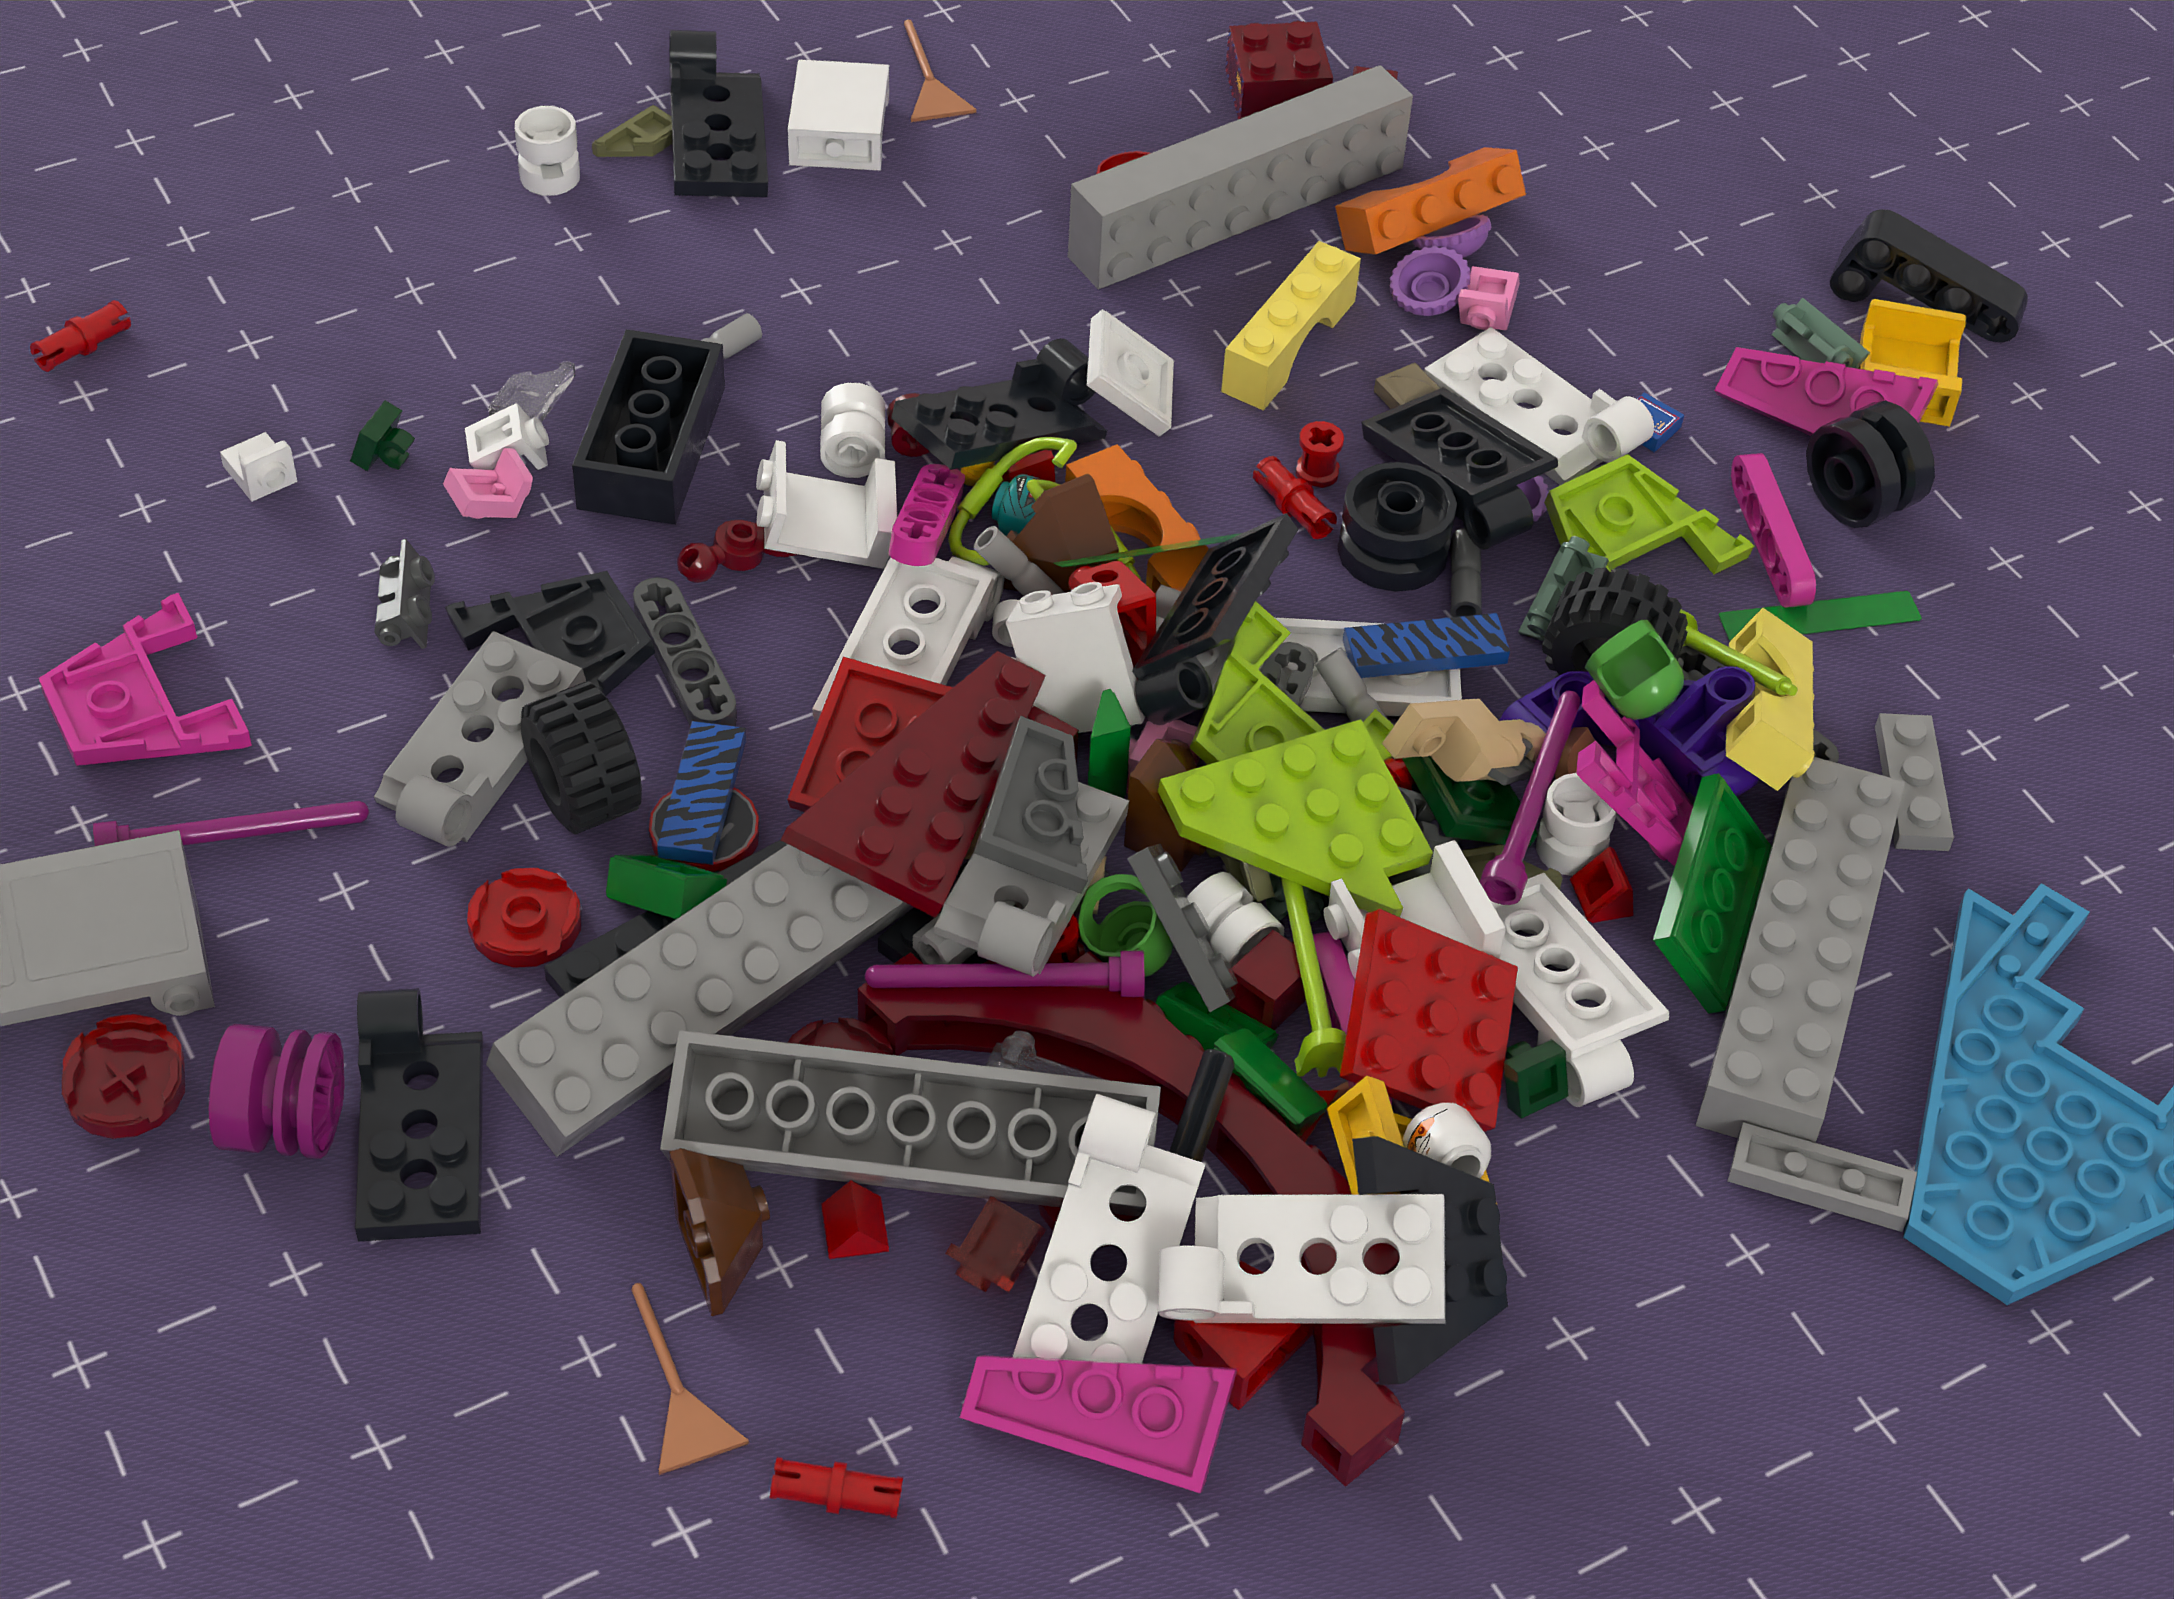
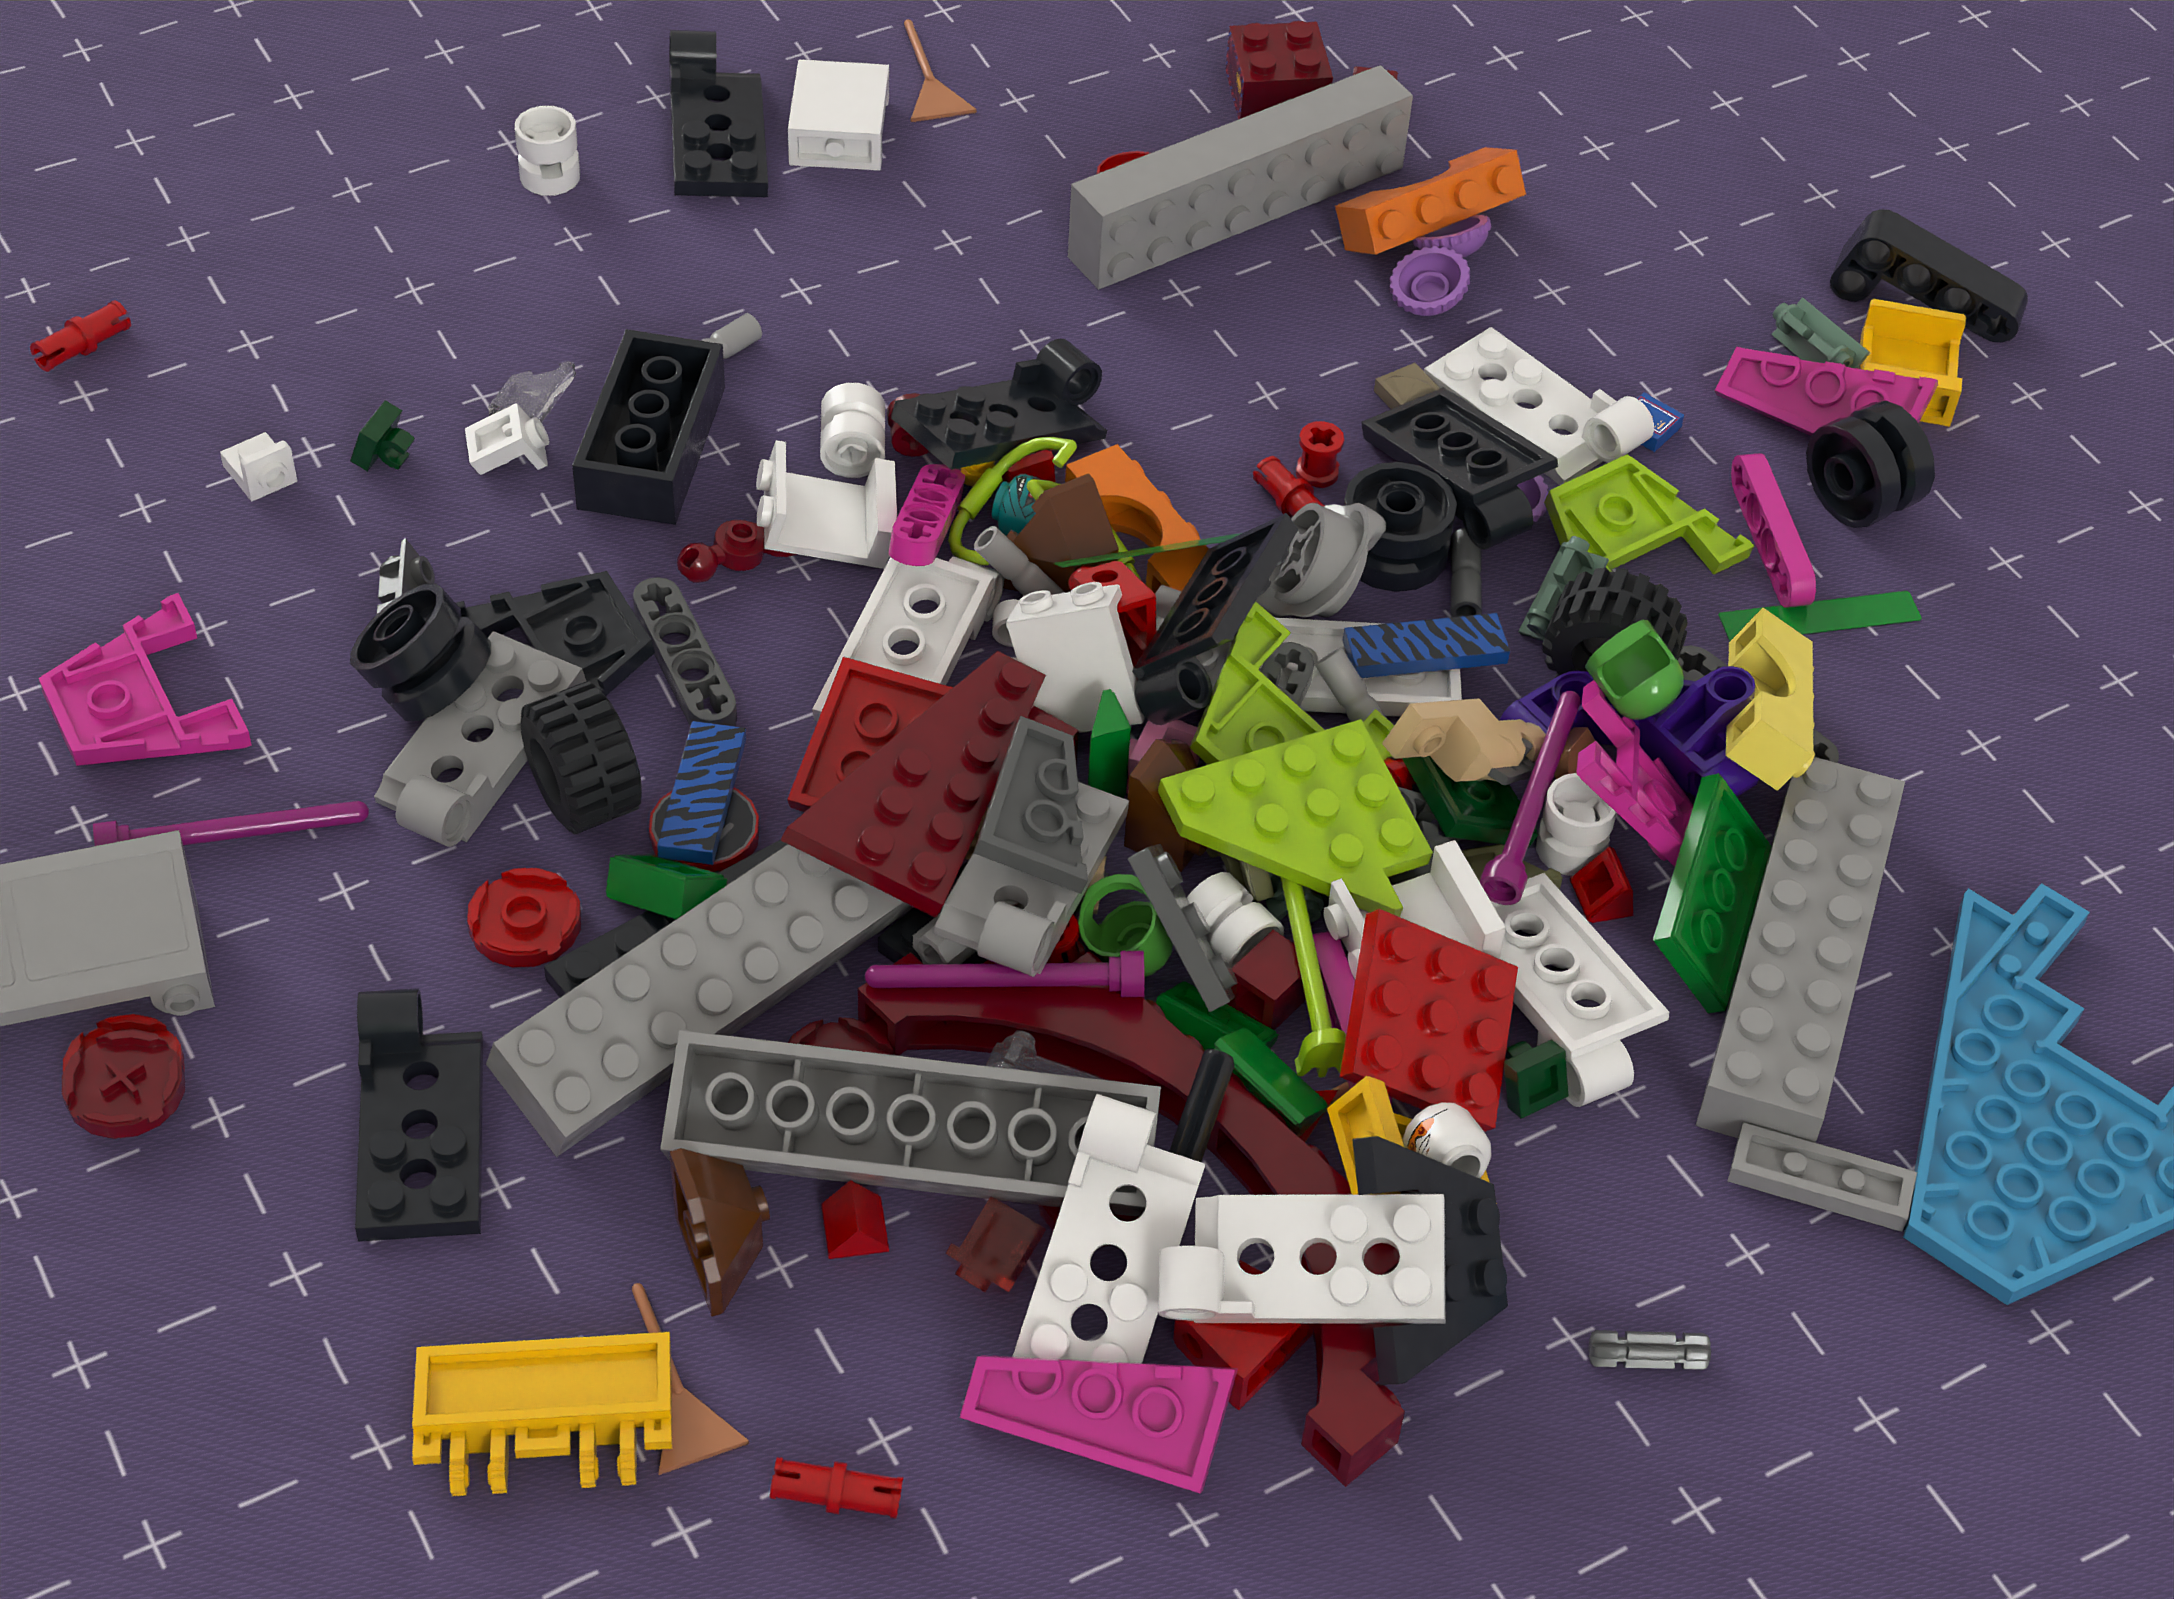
(276, 1091): magenta wheel -> none
(421, 652): none -> black wheel
(491, 492): bright pink bracket -> none
(541, 1396): none -> yellow hinge
(639, 136): olive tile -> none
(1130, 372): white plate -> none
(1265, 349): light yellow arch -> none
(1323, 560): none -> light grey piece
(1488, 298): bright pink bracket -> none
(1649, 1349): none -> axle
(1731, 657): lime piece -> none
(1911, 755): light grey plate -> none

